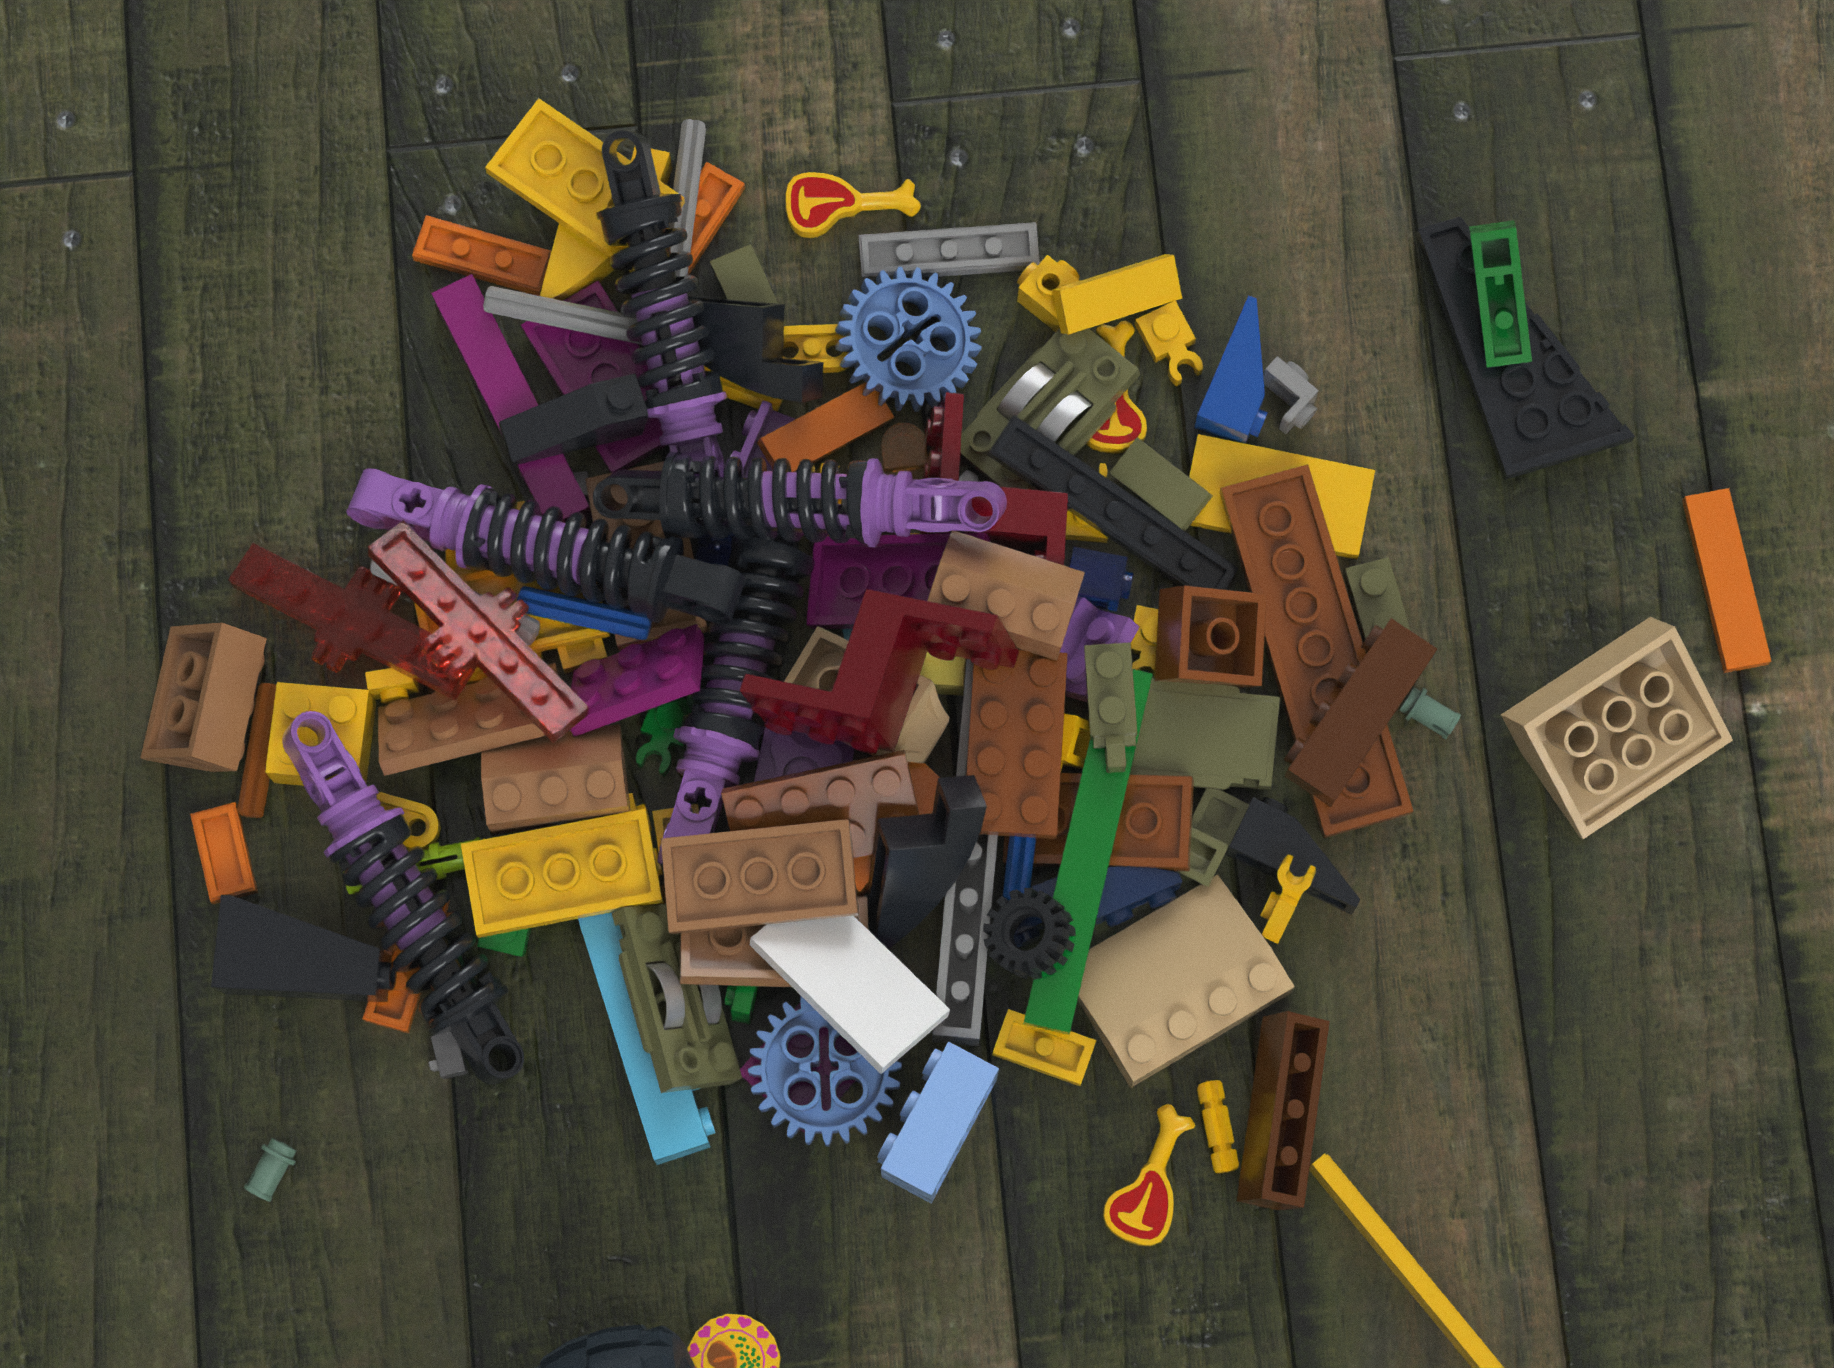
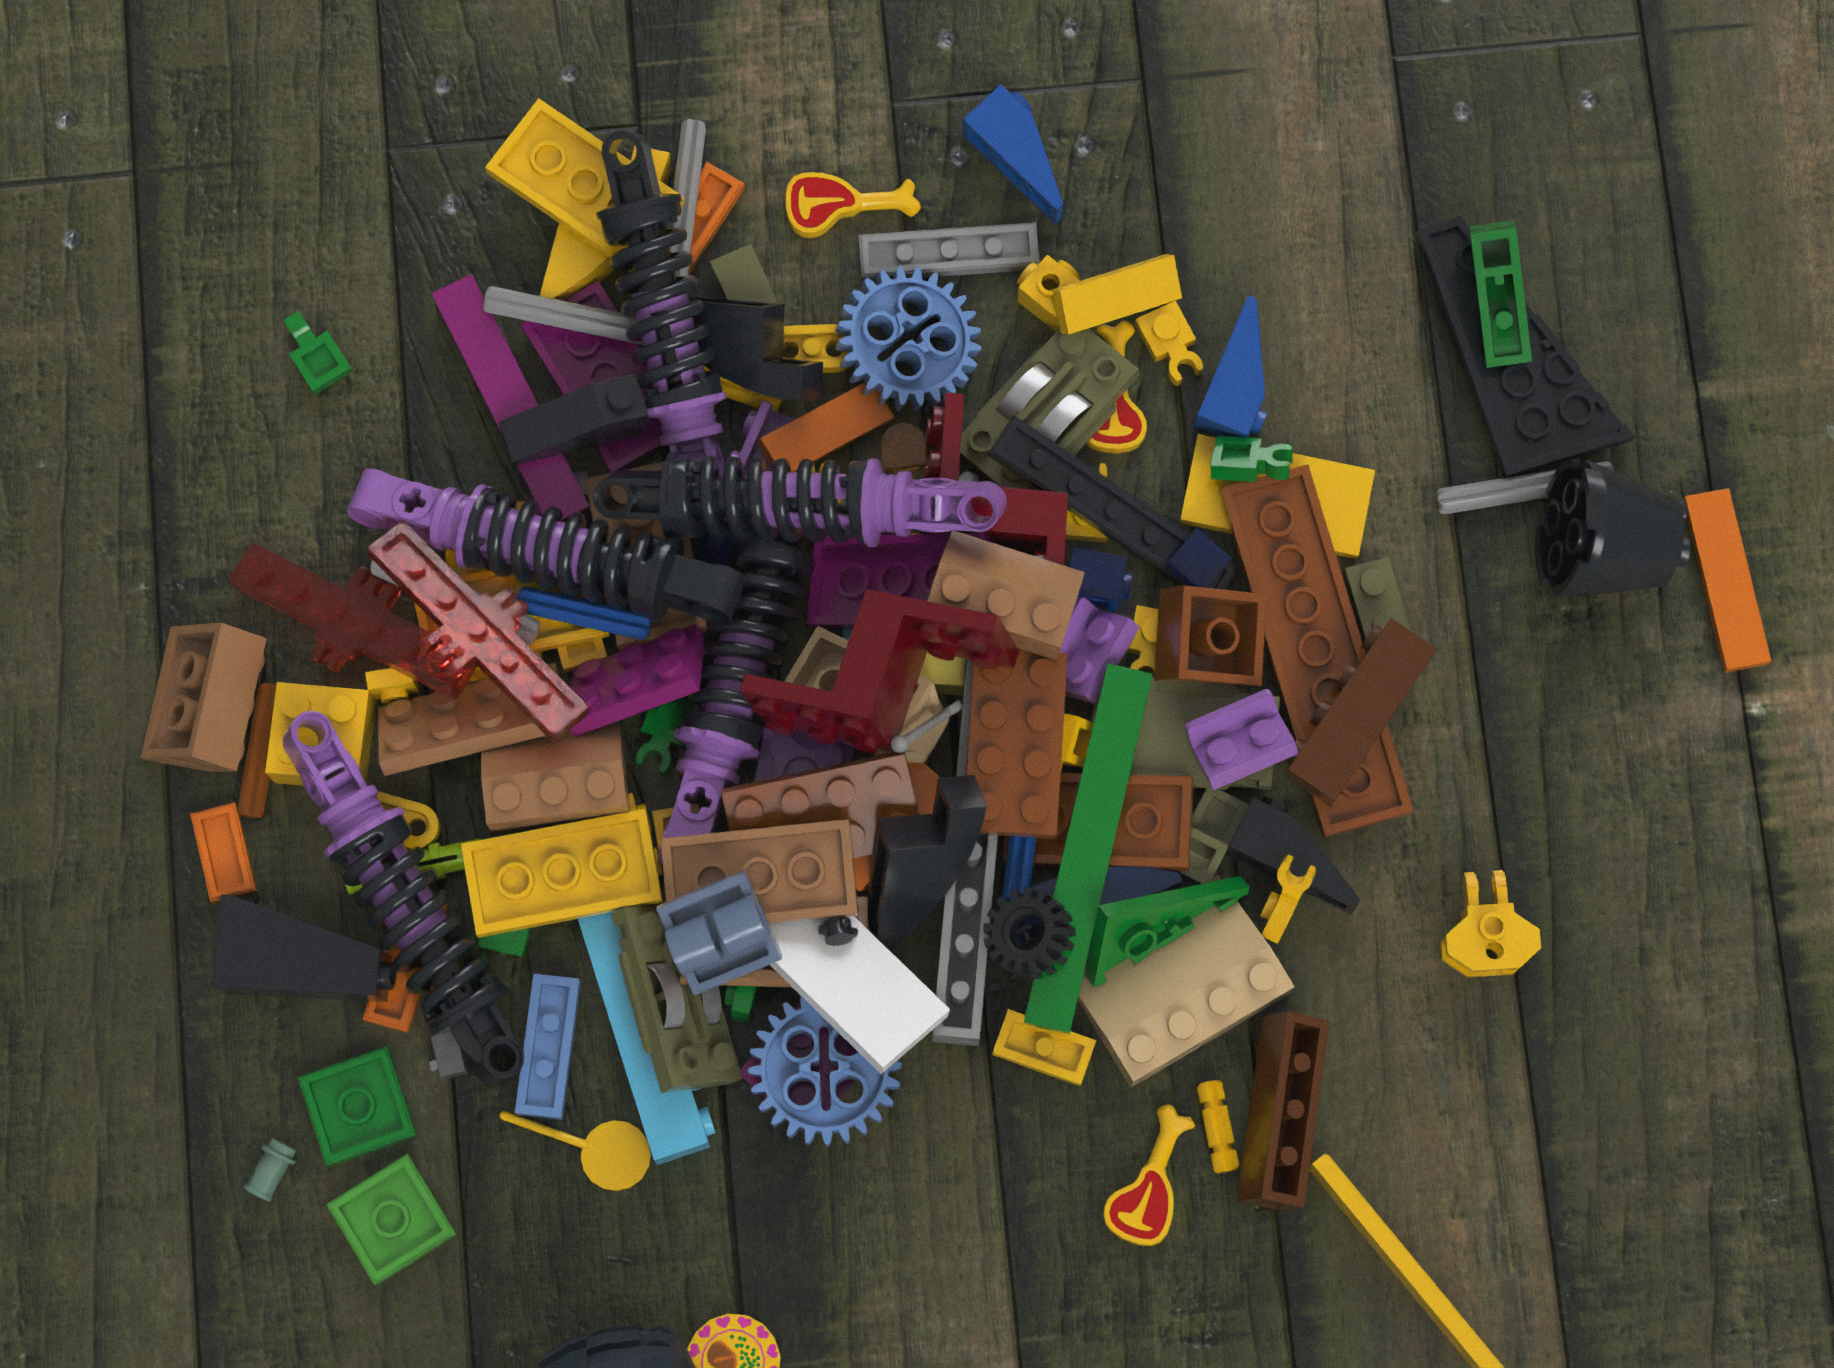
(318, 357): none -> green plate
(357, 1106): none -> green tile
(391, 1219): none -> bright green tile
(482, 255): orange tile -> none
(548, 1046): none -> medium blue plate
(611, 1155): none -> yellow piece
(718, 933): none -> sand blue plate
(837, 931): none -> black piece
(901, 743): none -> light grey hinge
(937, 1121): light blue brick -> none
(1009, 139): none -> blue slope
(1111, 701): olive hinge -> none
(1152, 921): none -> green wing
(1161, 484): olive slope -> none
(1198, 560): none -> clear blue tile
(1240, 739): none -> medium lavender bracket
(1246, 458): none -> green plate
(1292, 386): light grey bracket -> none
(1429, 712): sand green pin -> none
(1491, 928): none -> yellow hinge
(1496, 491): none -> light grey axle
(1607, 533): none -> black cone
(1618, 725): tan slope -> none

